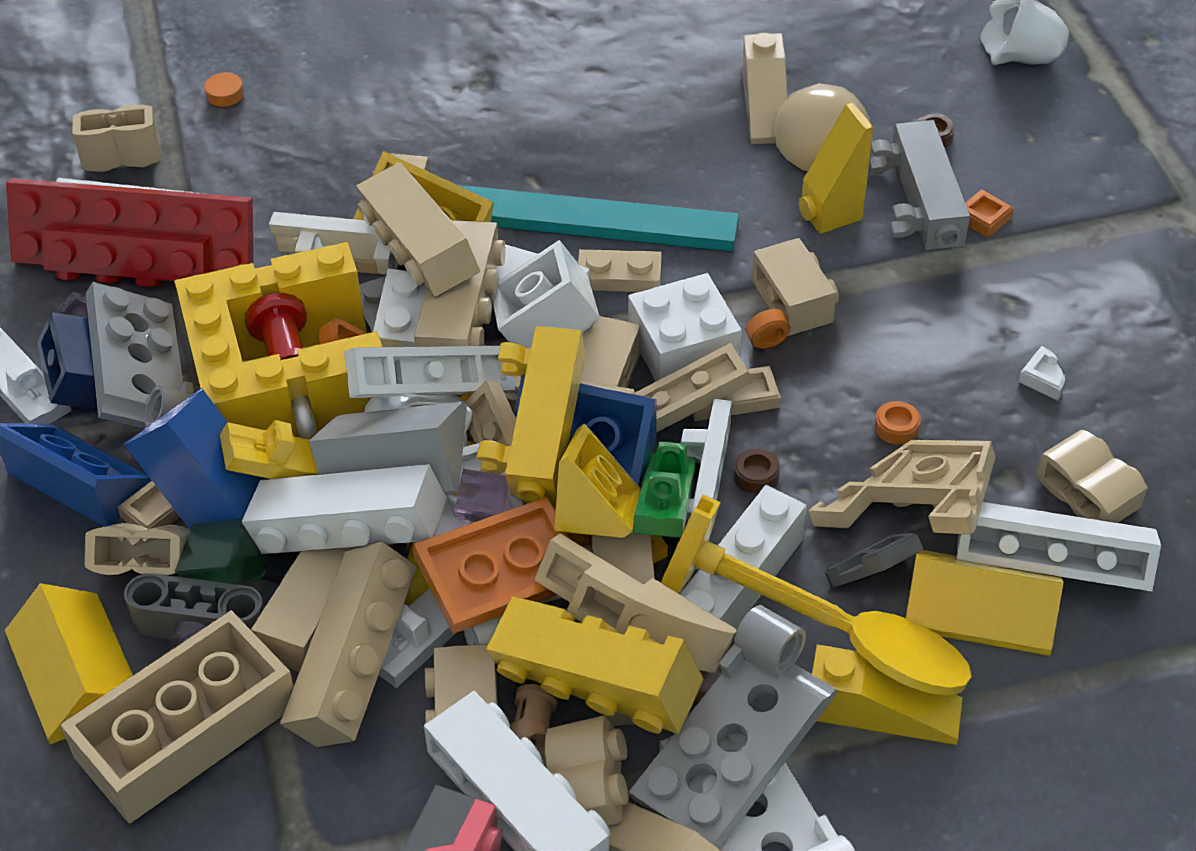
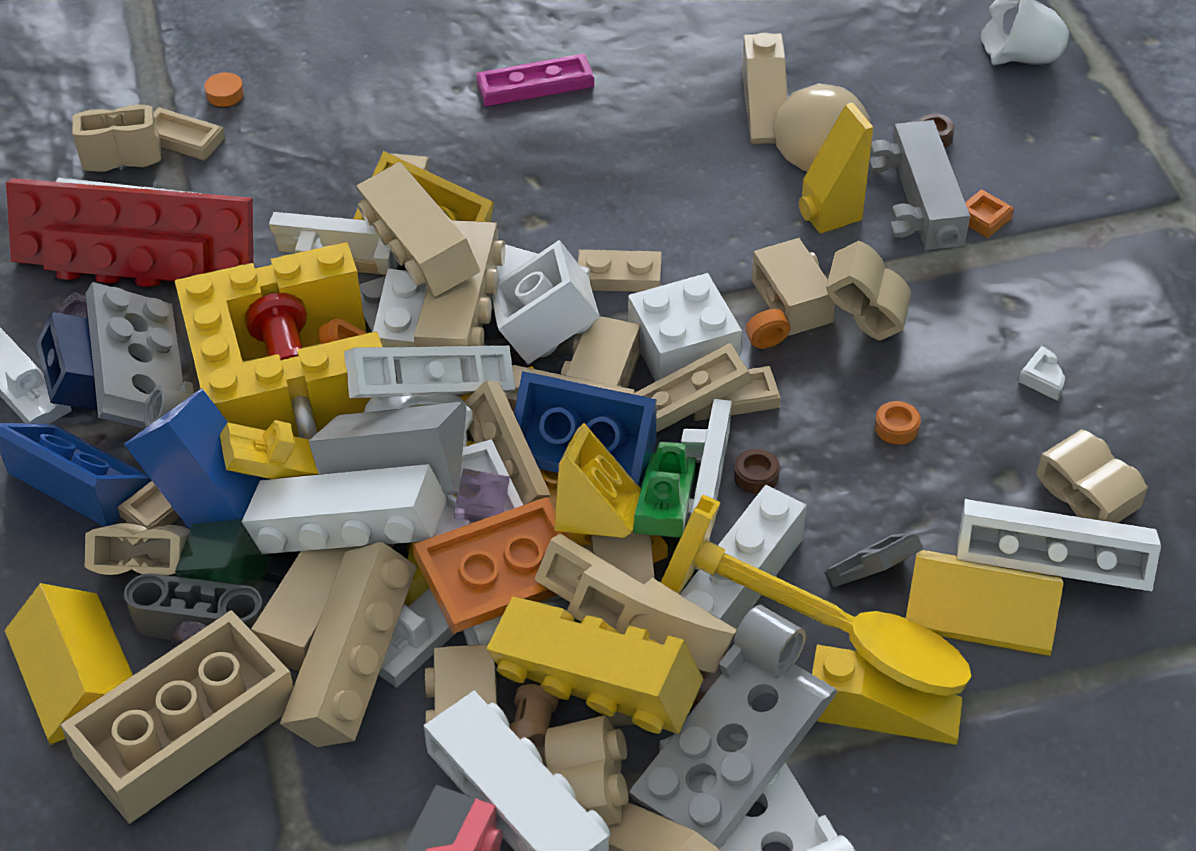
(187, 134): none -> tan tile
(534, 80): none -> dark pink tile
(544, 412): yellow brick -> none
(611, 219): teal tile -> none
(868, 290): none -> tan brick
(932, 472): tan wing -> none

